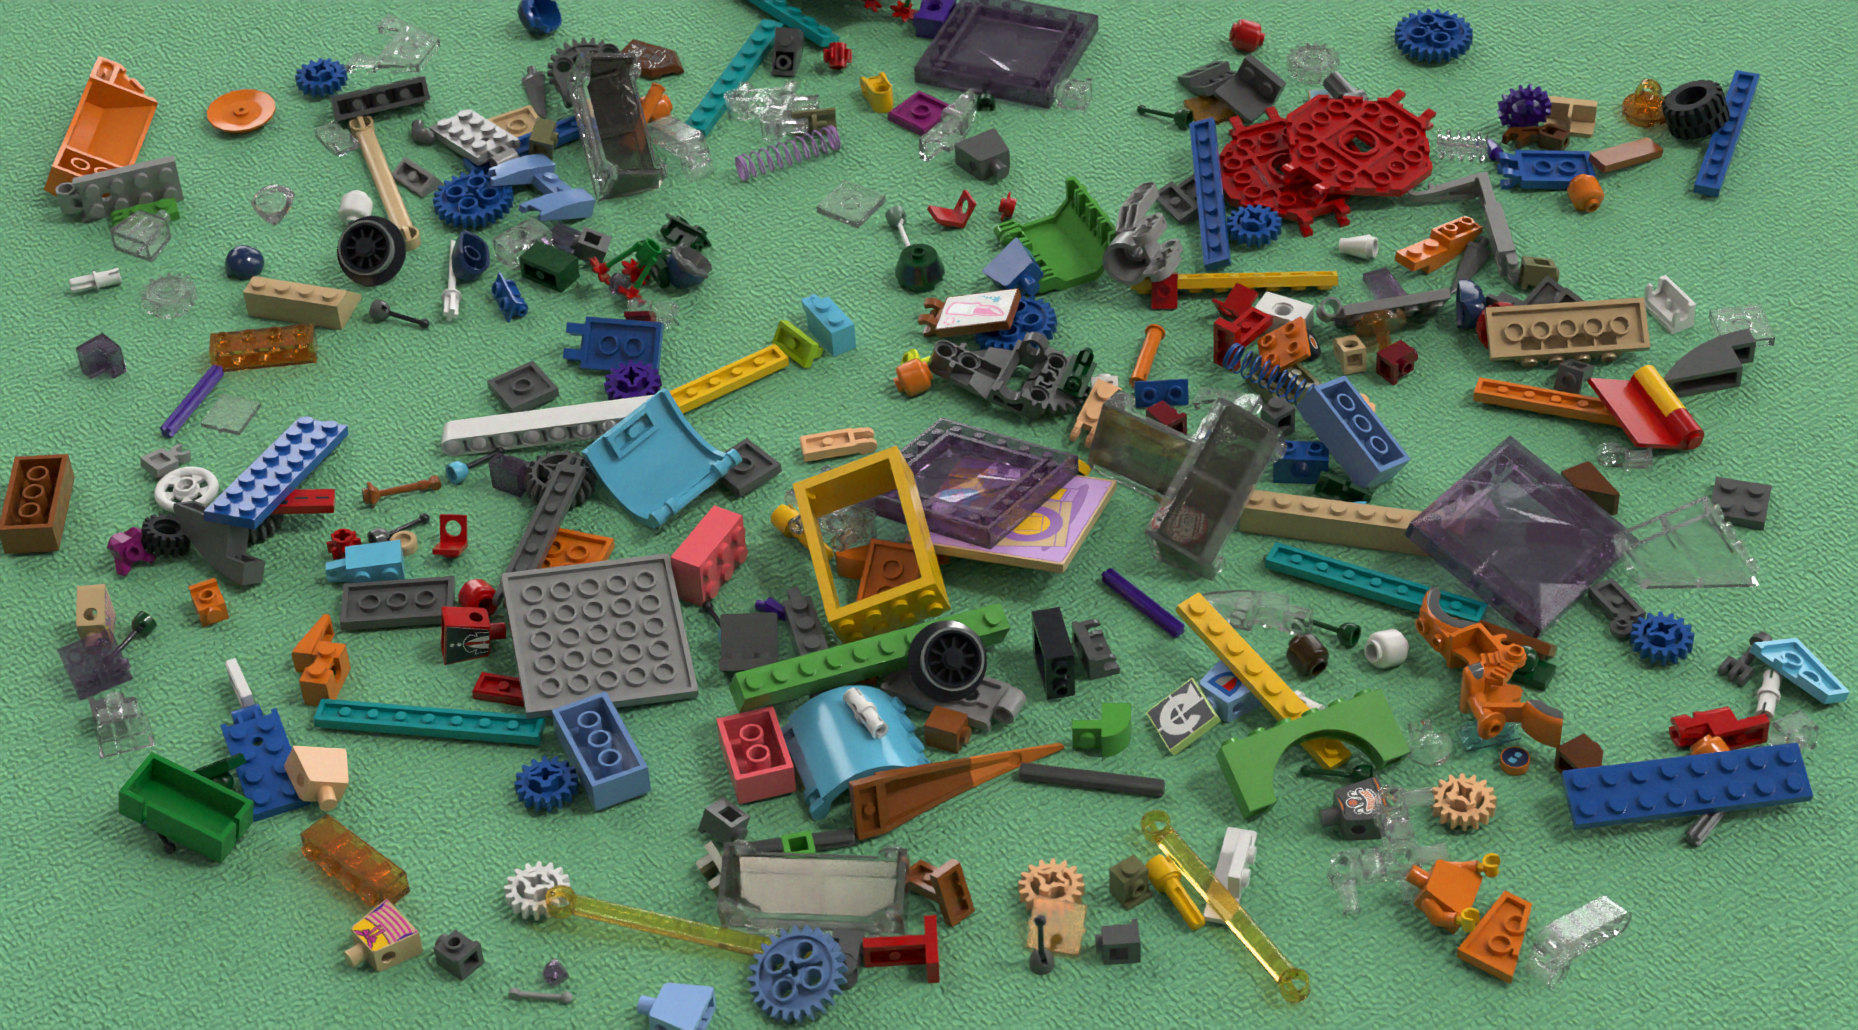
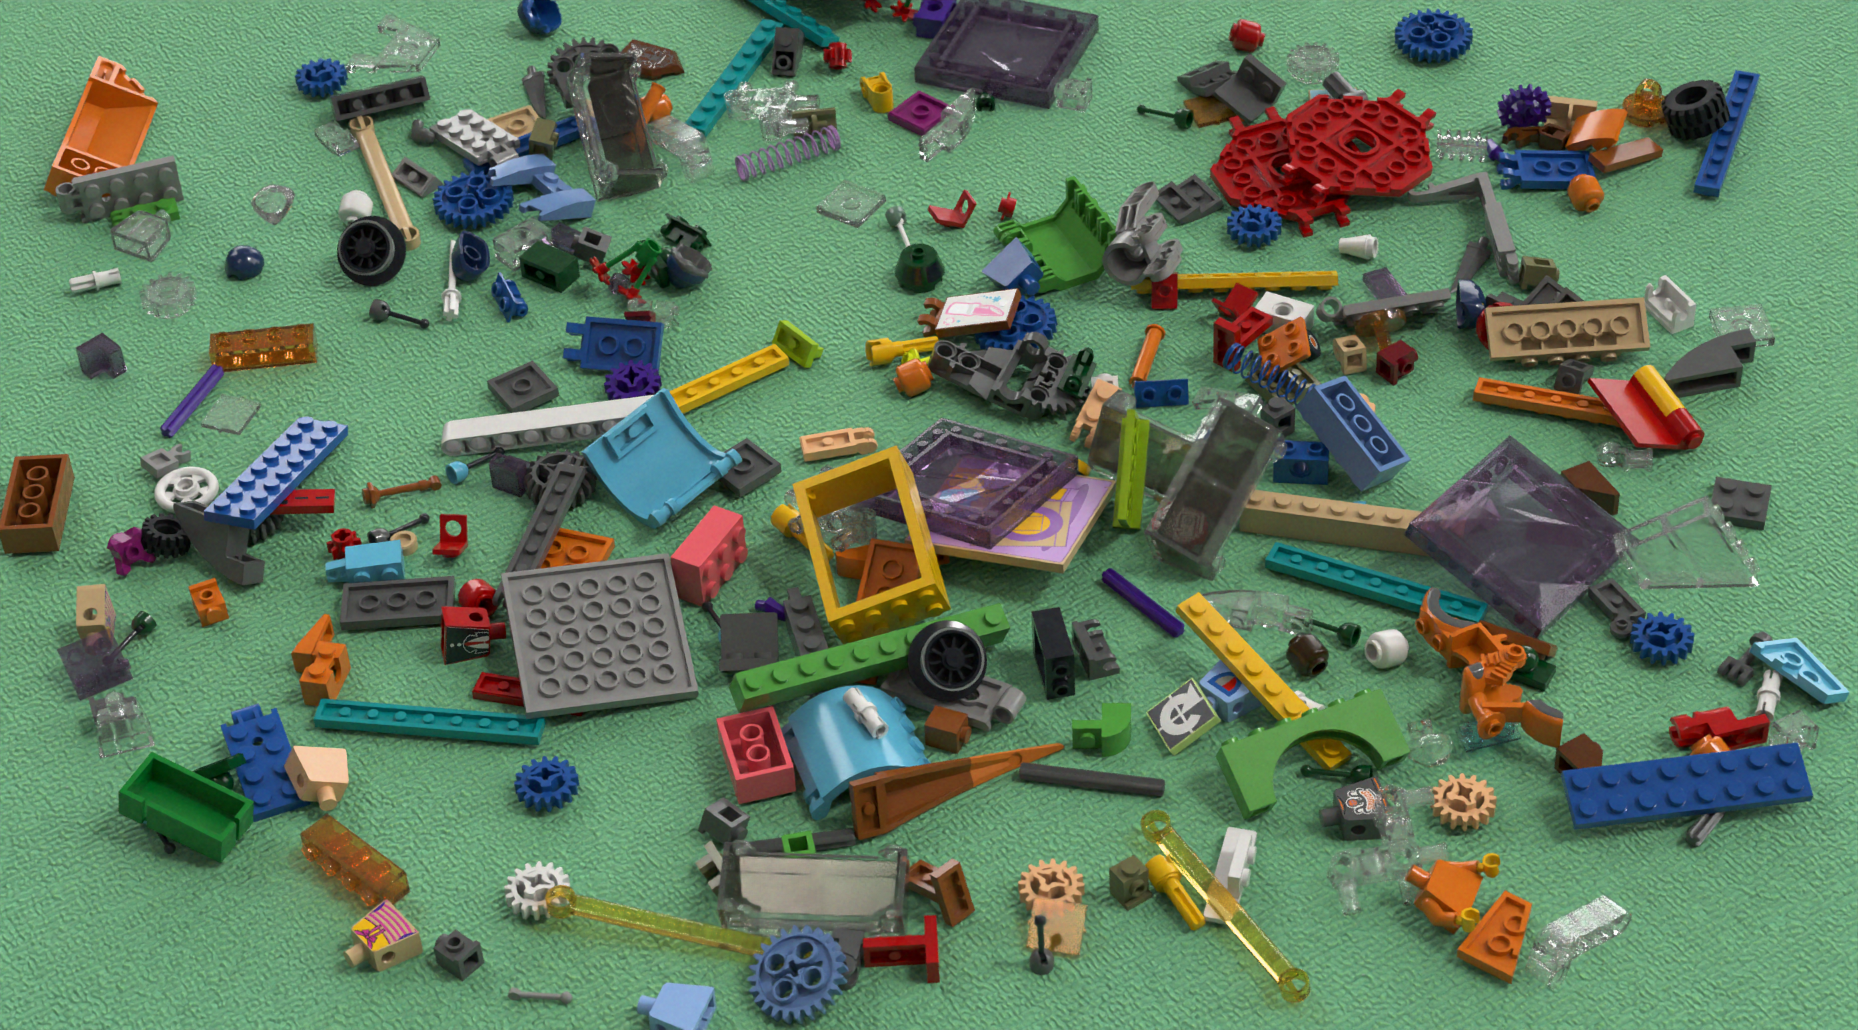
(239, 683): white tile -> none
(241, 111): orange piece -> none
(299, 302): tan slope -> none
(554, 972): hinge -> none
(601, 750): medium blue brick -> none
(829, 324): medium azure hinge -> none
(884, 351): none -> yellow piece
(983, 155): dark grey torso -> none
(1119, 943): dark grey brick -> none
(1131, 472): none -> lime fence
(1168, 416): dark red brick -> none
(1210, 194): blue plate -> none
(1338, 489): dark green hinge -> none
(1443, 245): orange slope -> none
(1514, 760): tile -> none
(1596, 129): none -> orange slope

